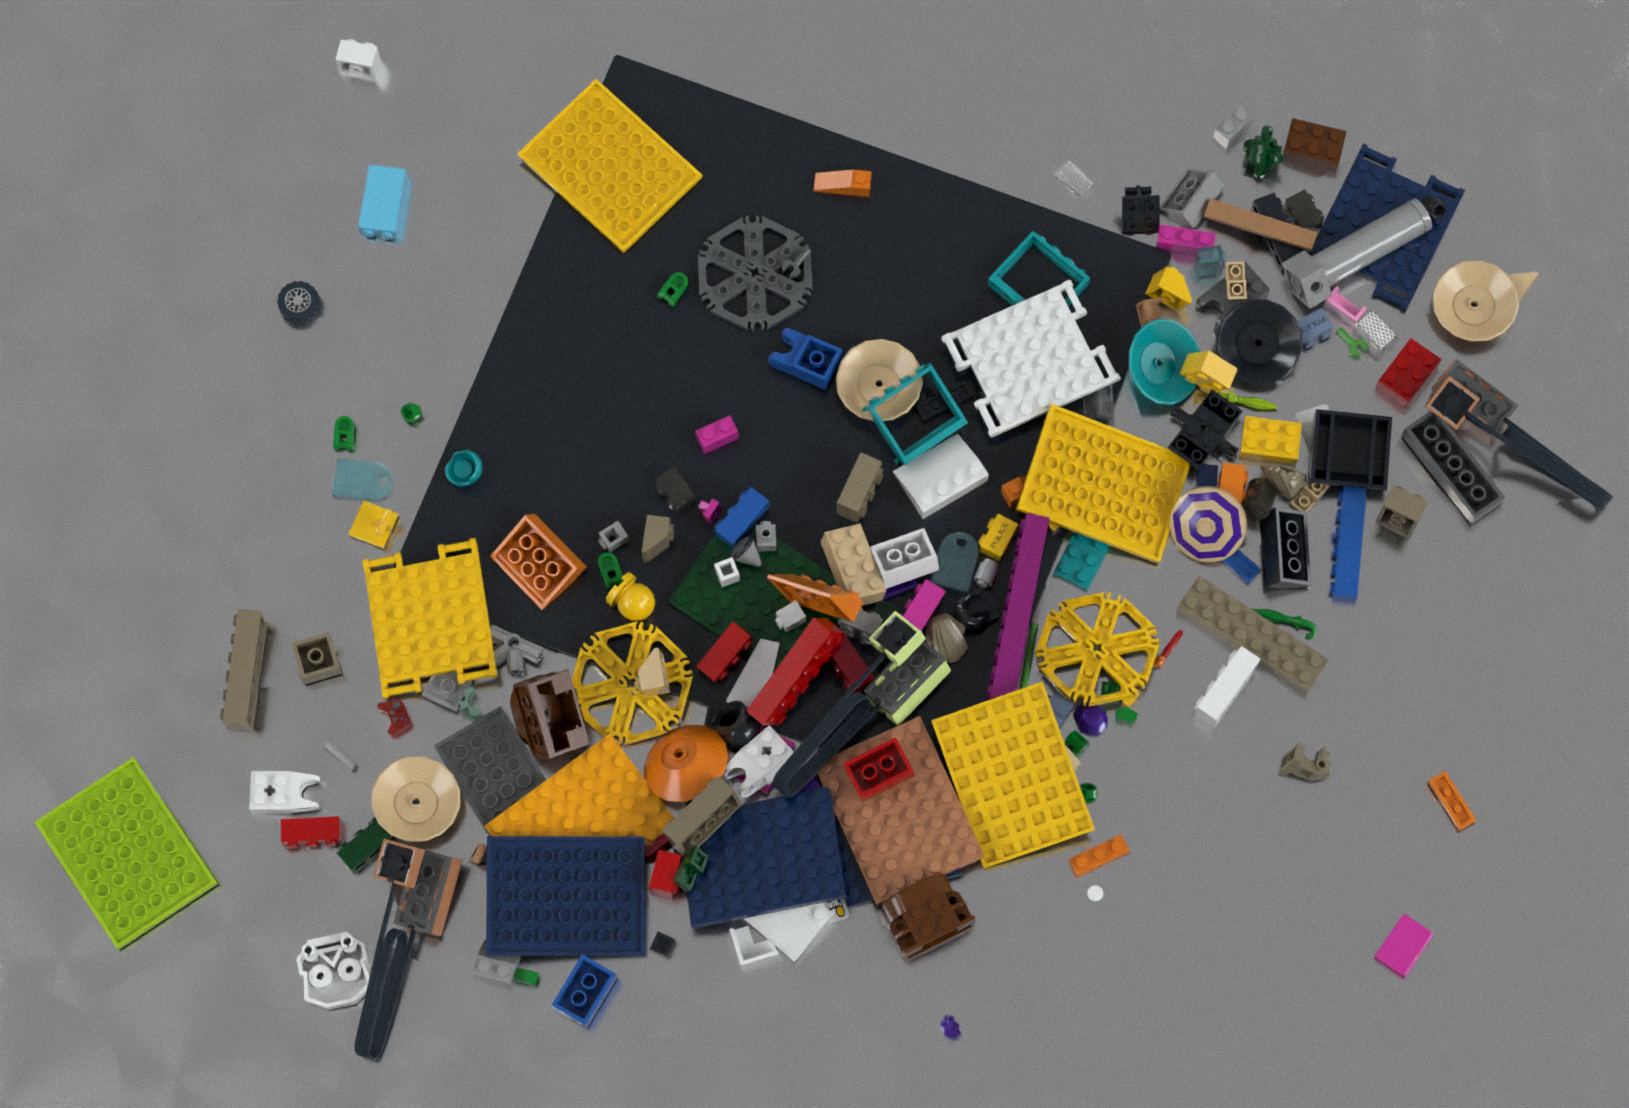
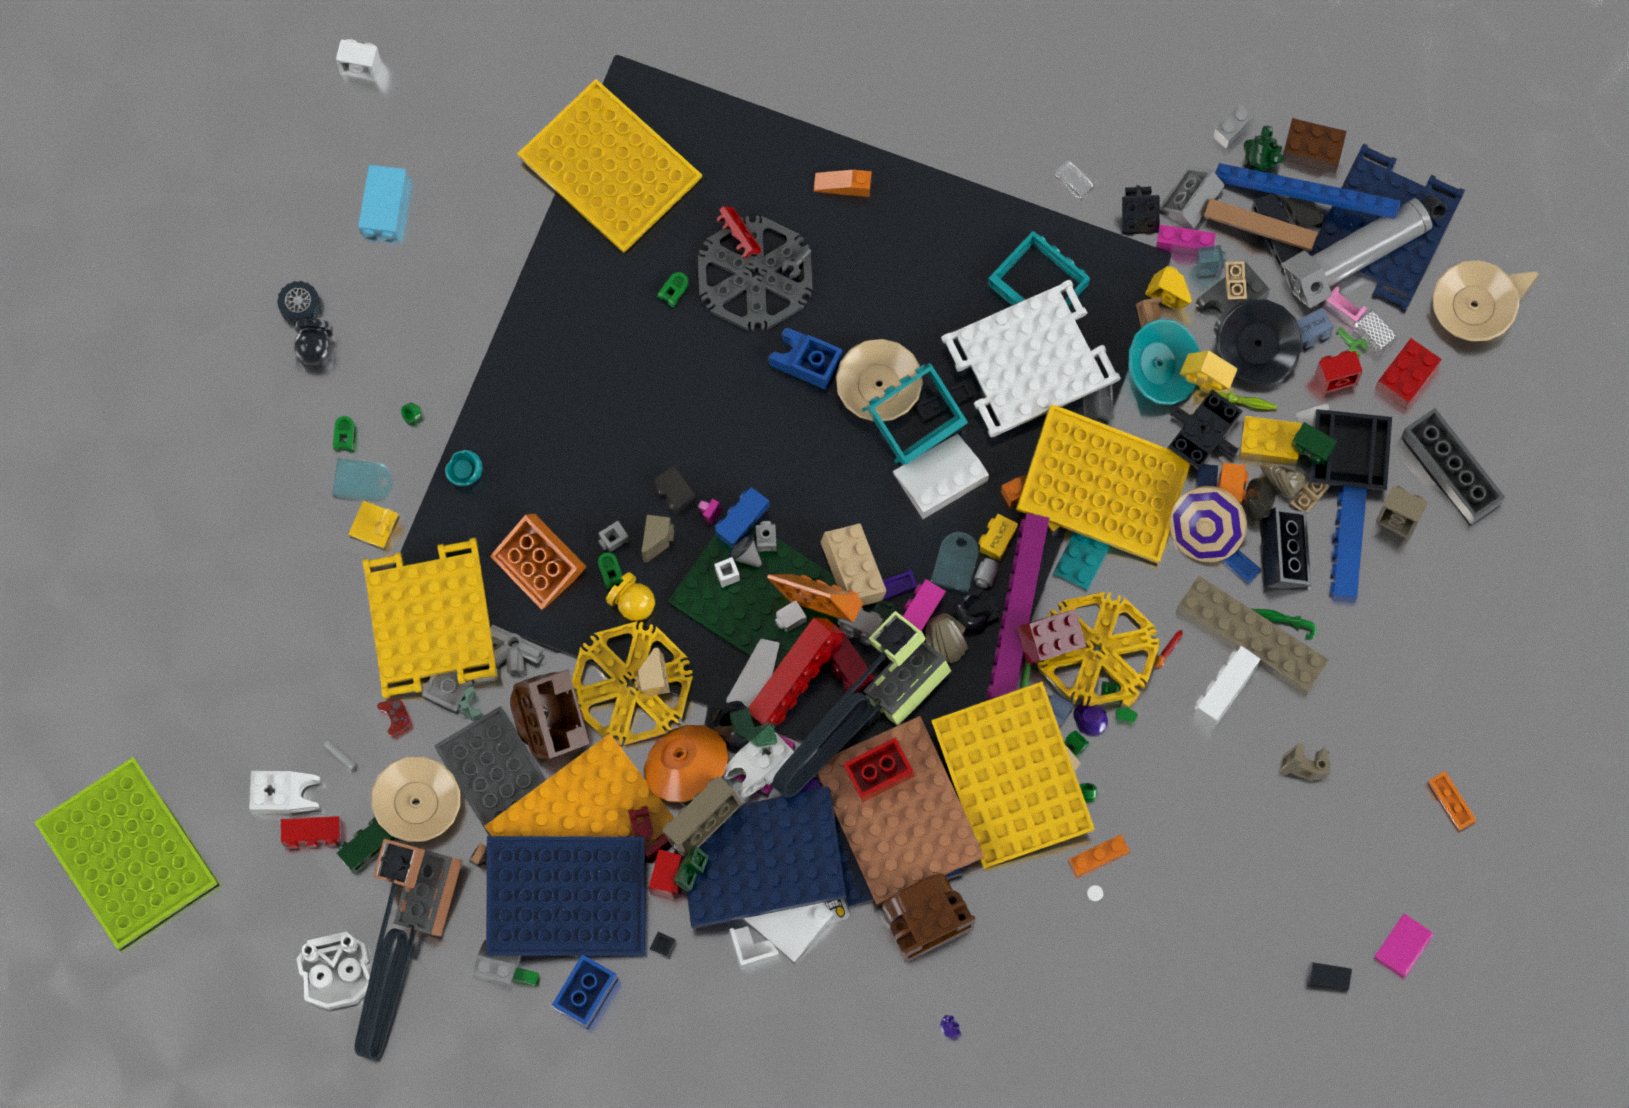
(244, 670): dark tan brick -> none
(312, 342): none -> black tile
(316, 658): dark tan brick -> none
(644, 828): none -> dark red plate
(717, 434): dark pink brick -> none
(725, 652): red brick -> none
(739, 231): none -> red plate
(744, 727): none -> clear green tile
(860, 487): dark tan brick -> none
(905, 558): white brick -> none
(1051, 636): none -> brick
(1308, 190): none -> blue plate
(1313, 444): none -> dark green brick
(1330, 976): none -> black hinge
(1338, 371): none -> red brick
(1466, 393): piece -> none

